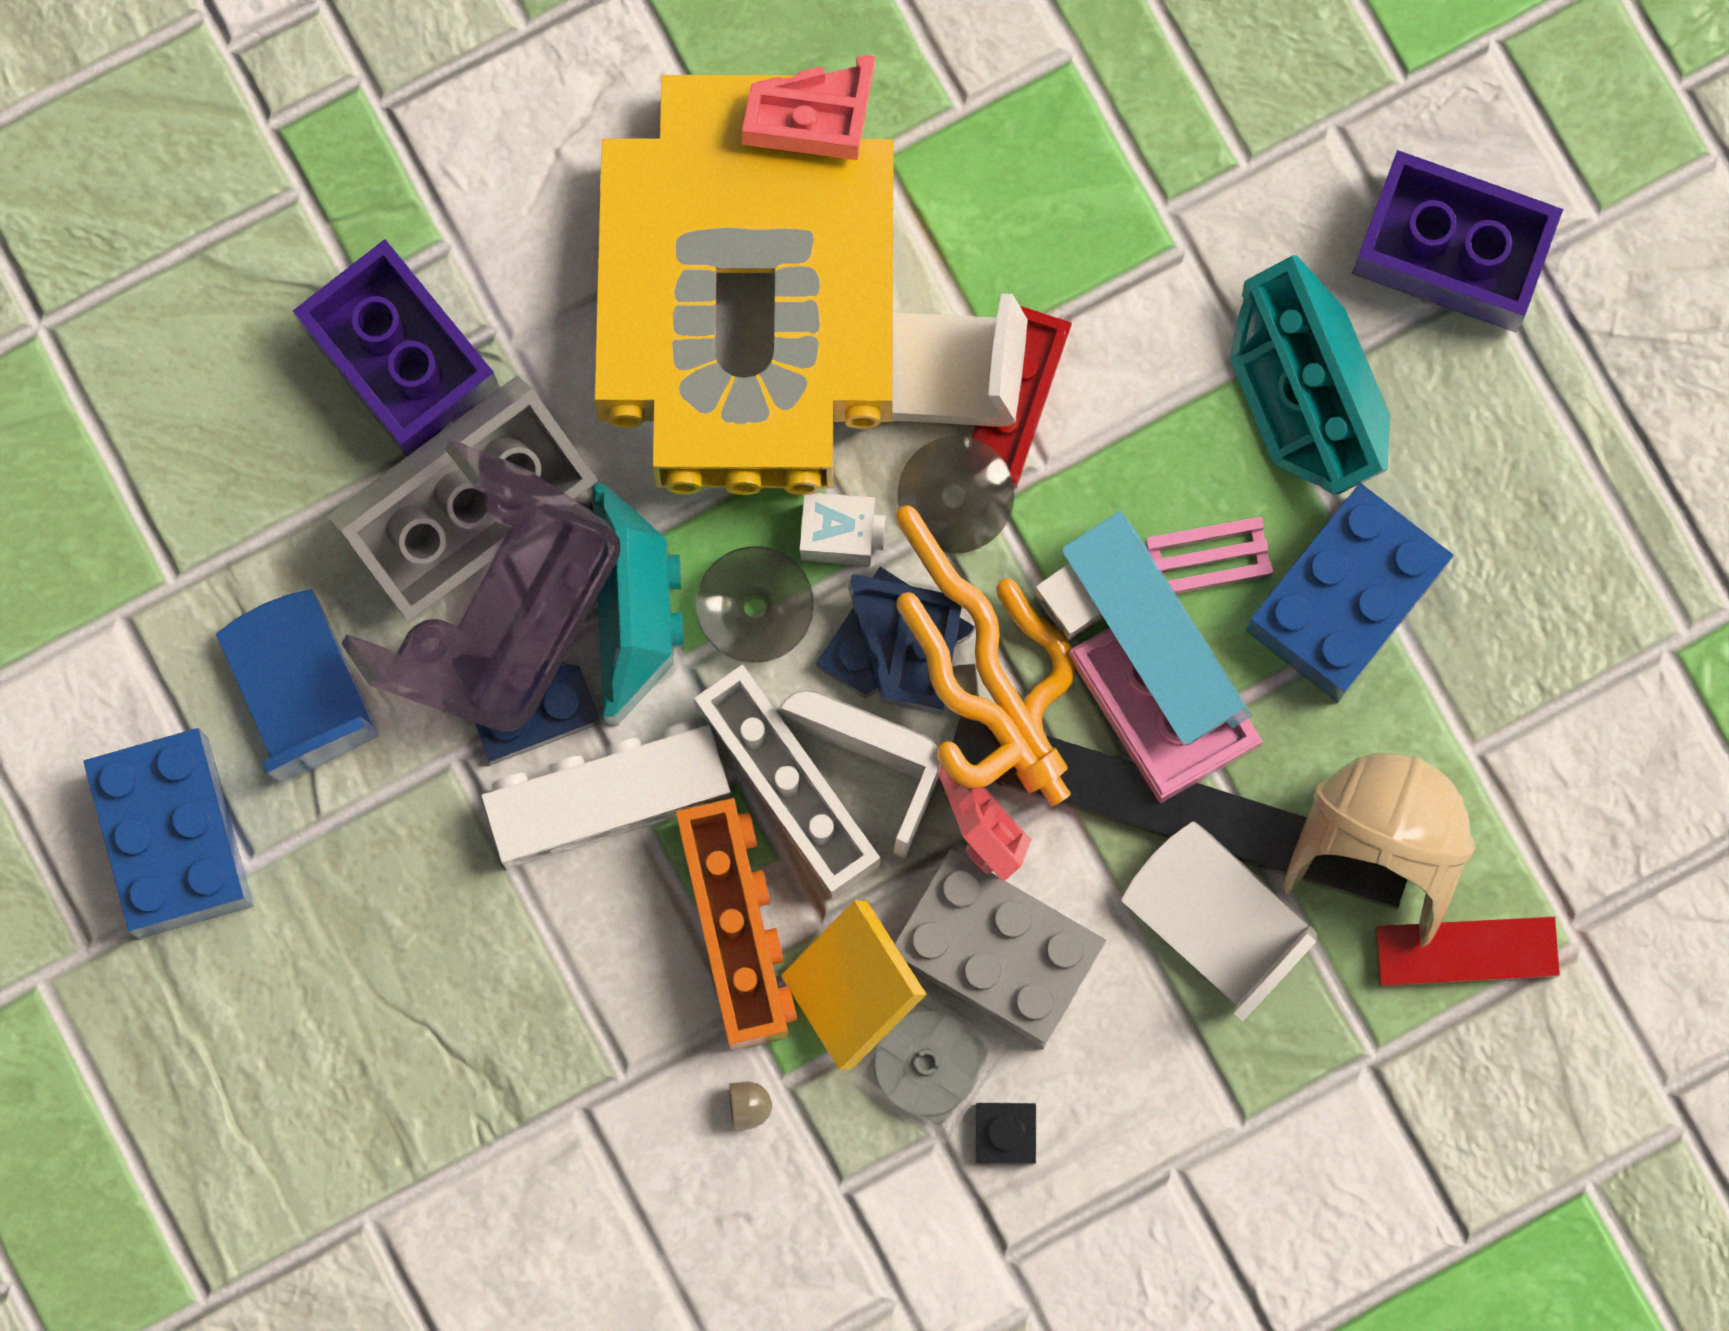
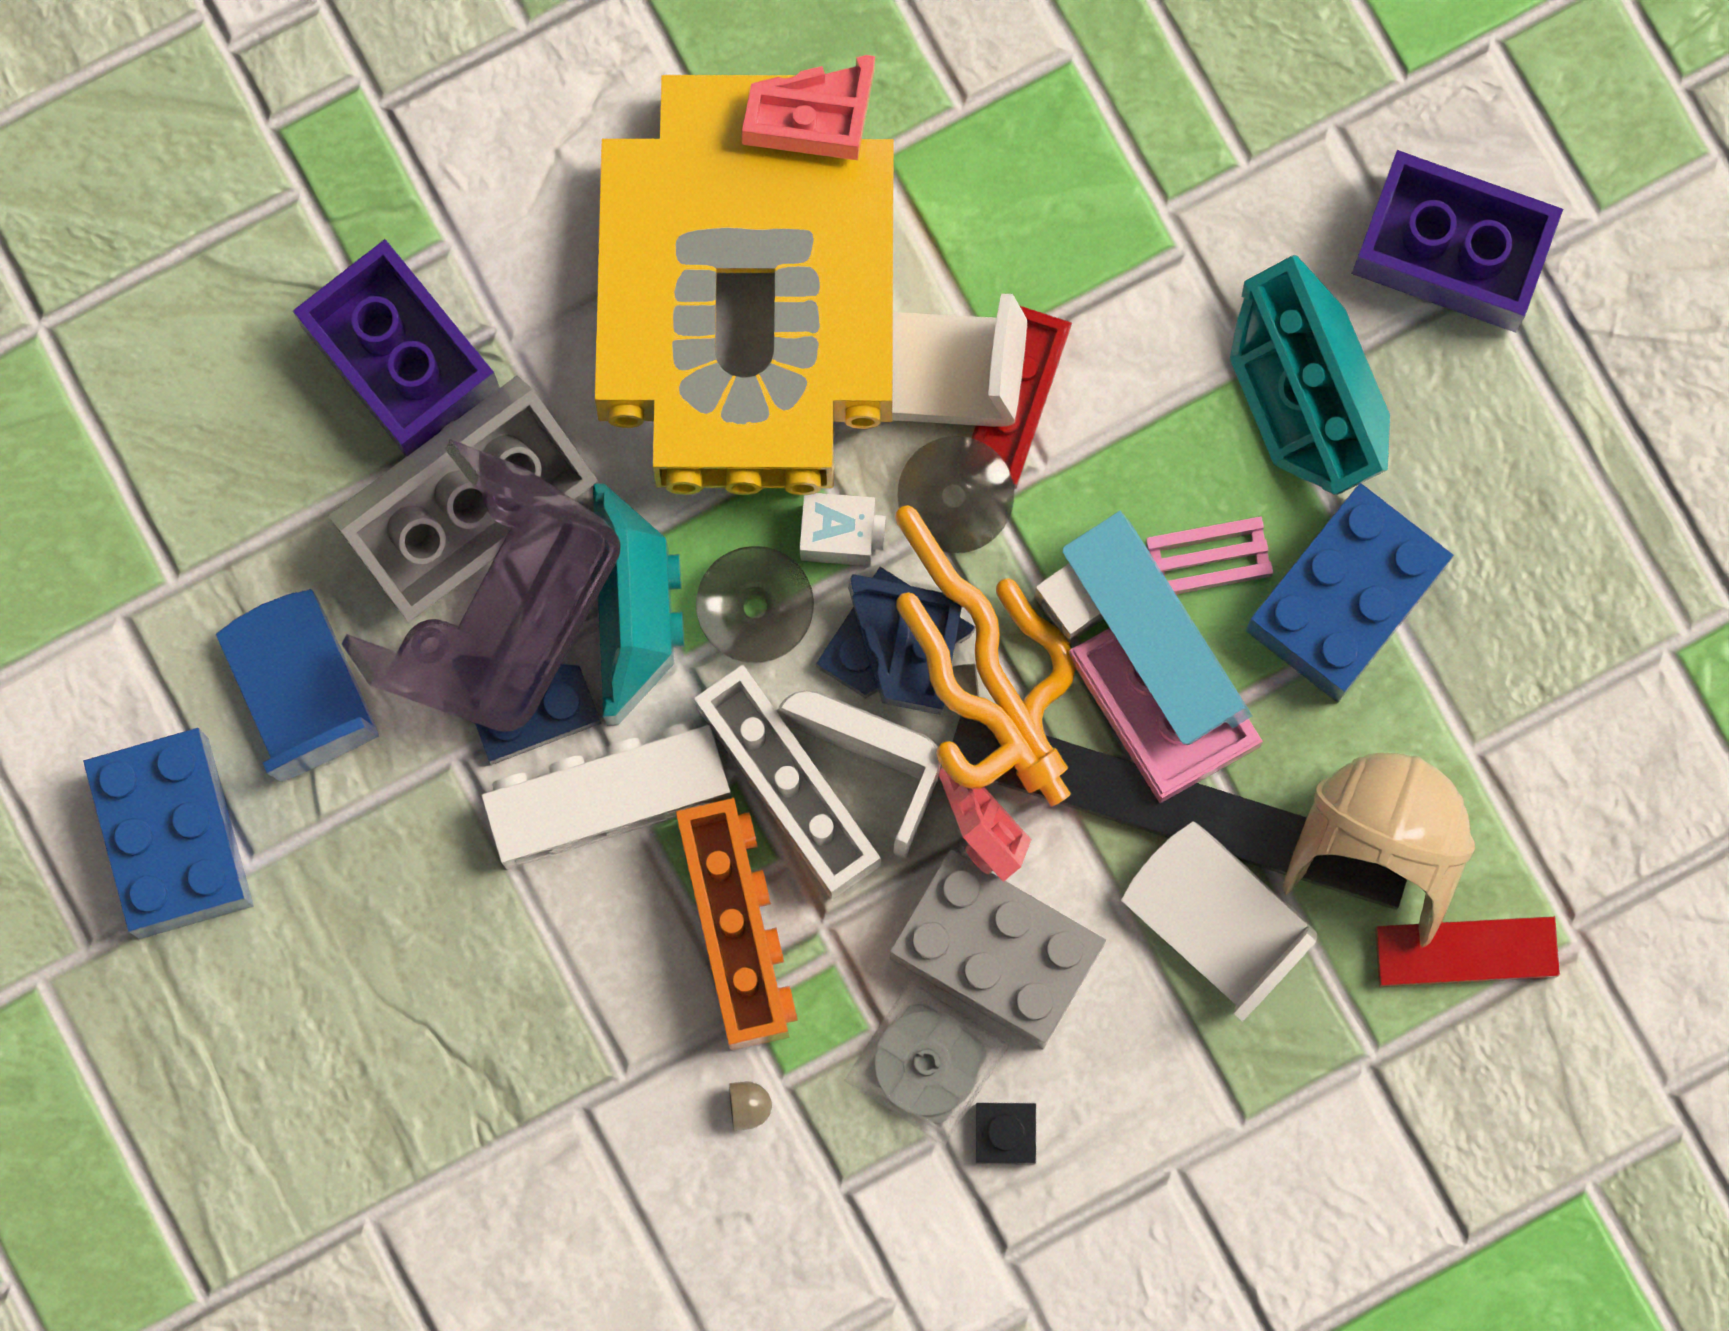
(853, 985): yellow tile -> none

